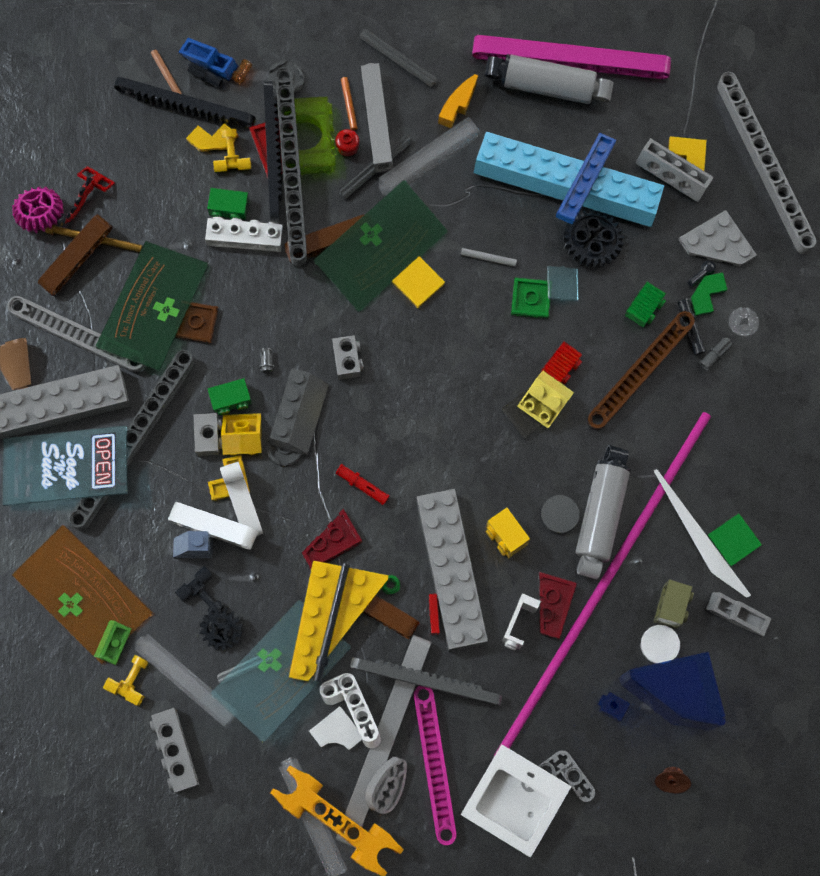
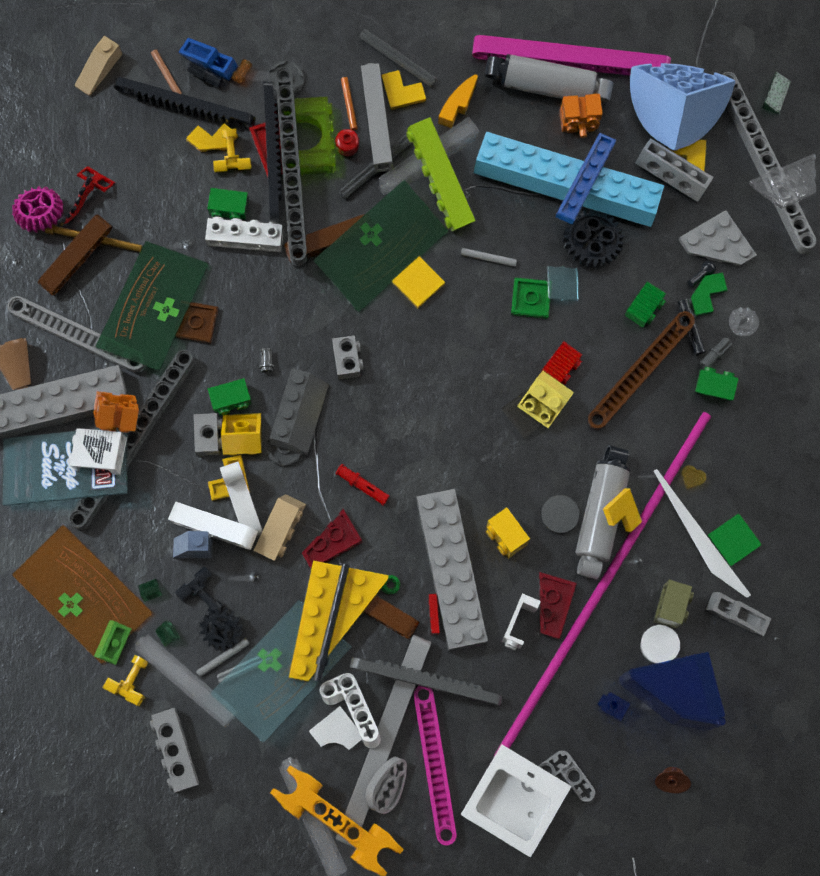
(98, 65): none -> tan slope
(98, 450): none -> white panel
(115, 412): none -> orange brick
(150, 590): none -> clear green slope
(167, 633): none -> clear green slope
(223, 657): none -> light grey bar
(280, 527): none -> tan wedge
(400, 95): none -> yellow tile
(440, 174): none -> lime brick
(581, 114): none -> orange brick
(624, 509): none -> yellow tile
(678, 101): none -> light blue brick
(692, 476): none -> clear yellow tile
(716, 384): none -> green brick
(776, 93): none -> slope
(788, 183): none -> clear wing

